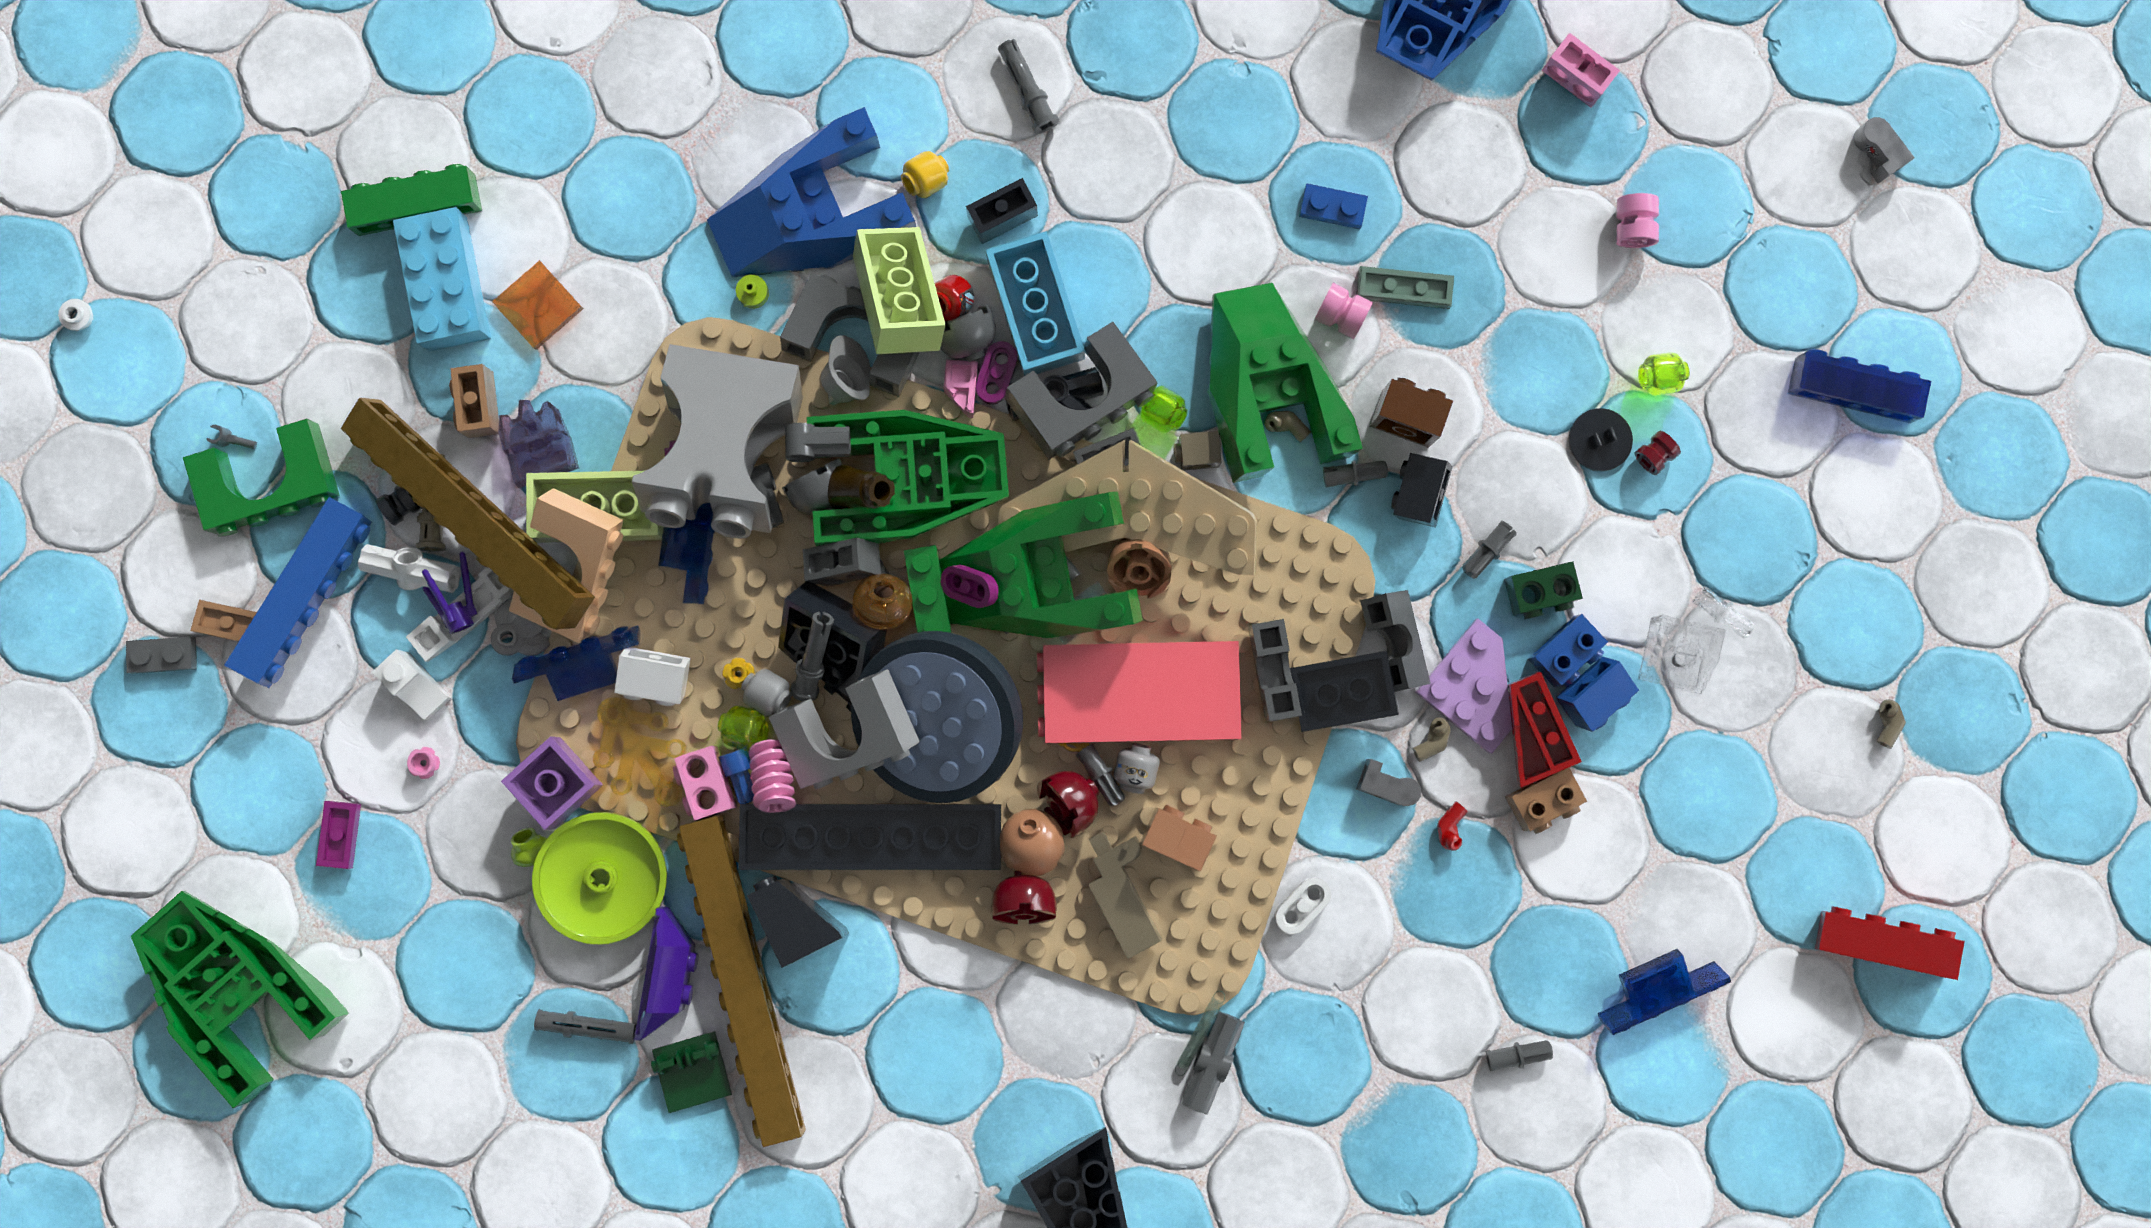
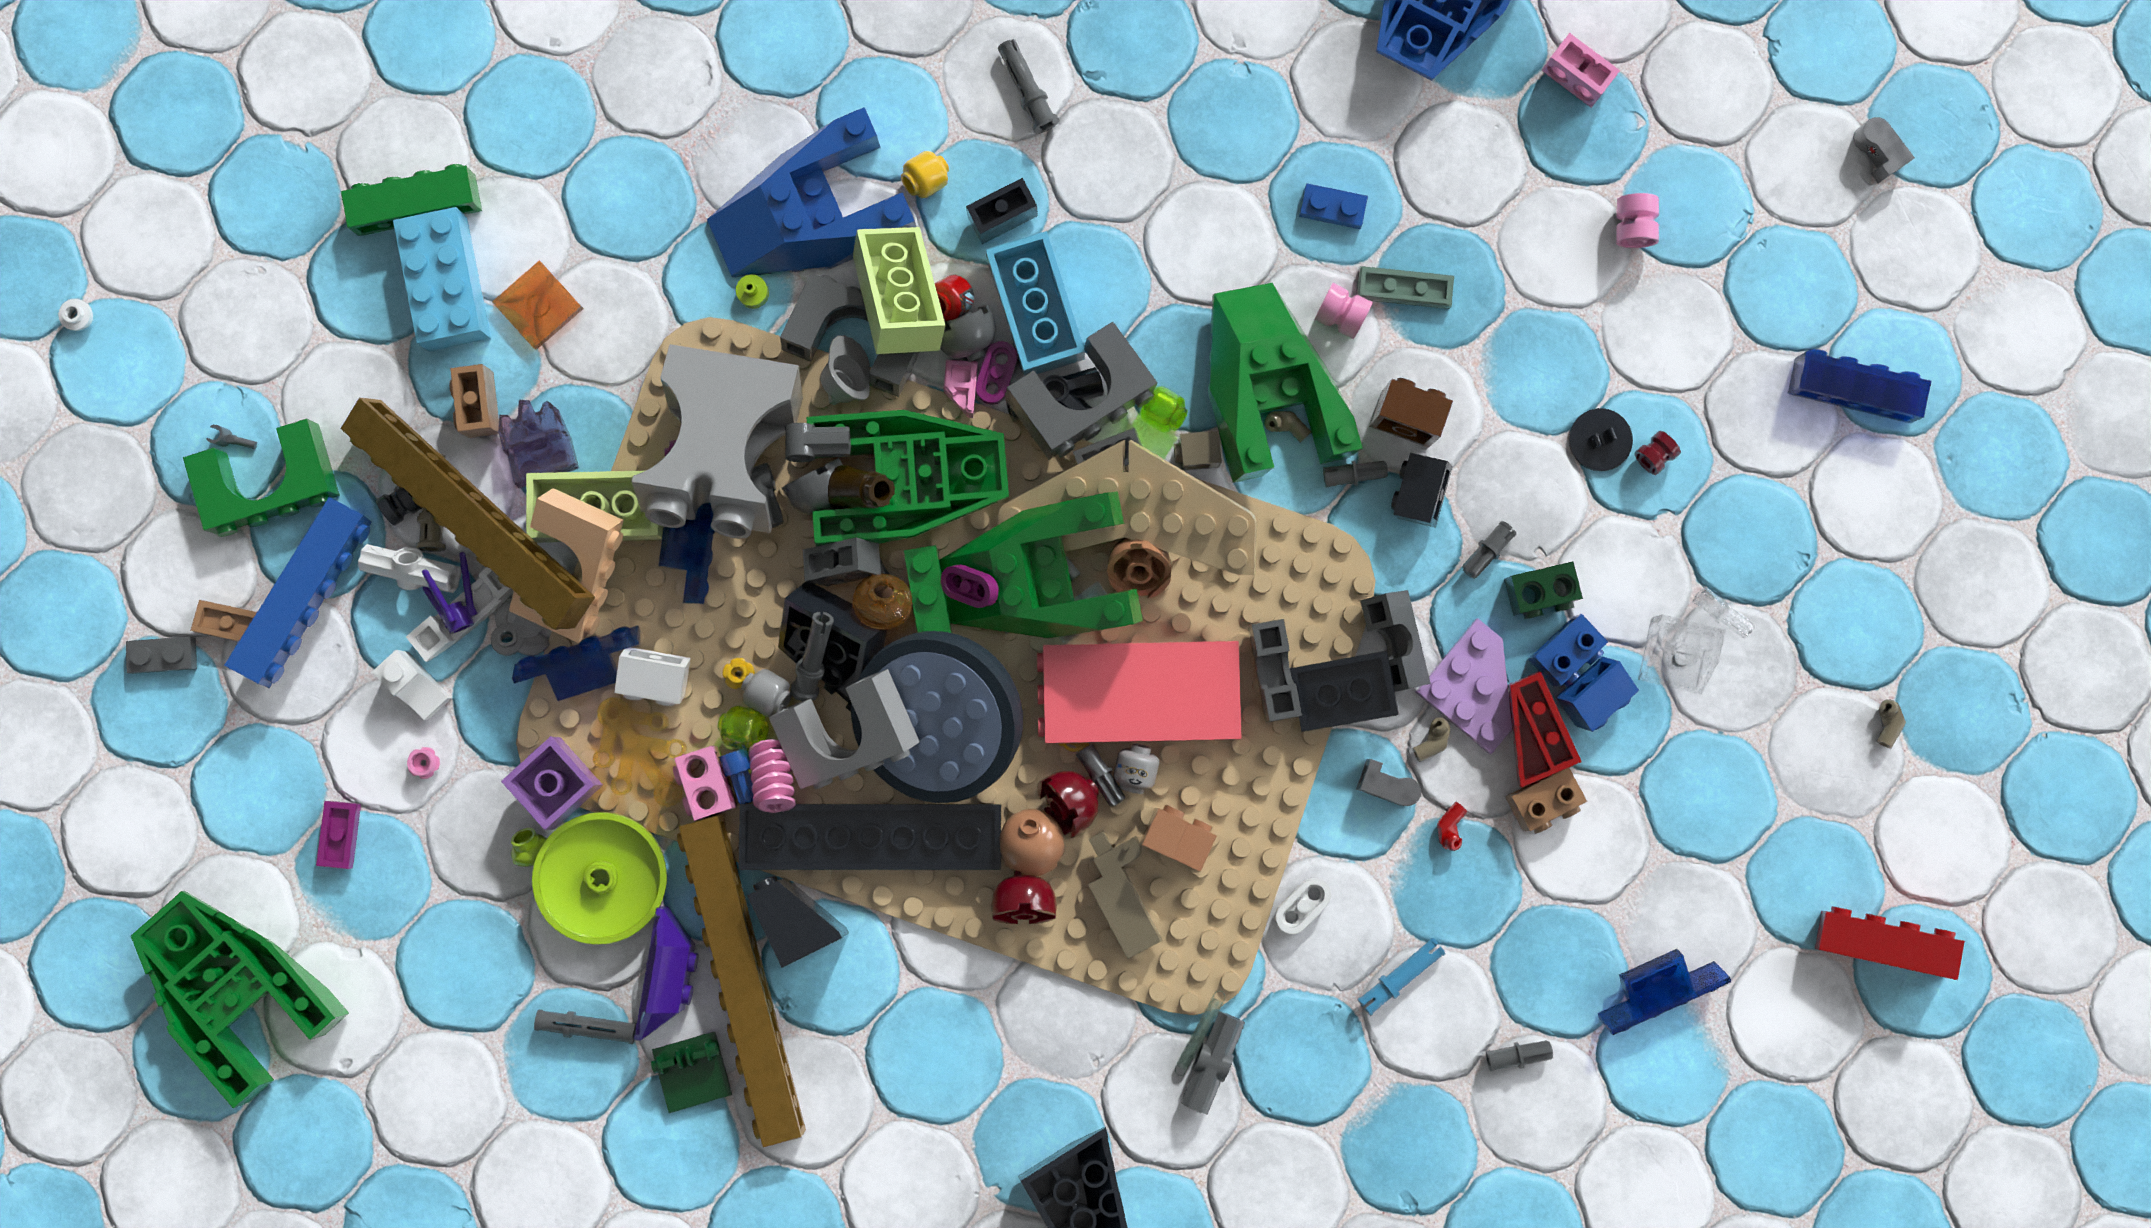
(1401, 976): none -> dark azure pin
(1663, 373): clear neon green head -> none

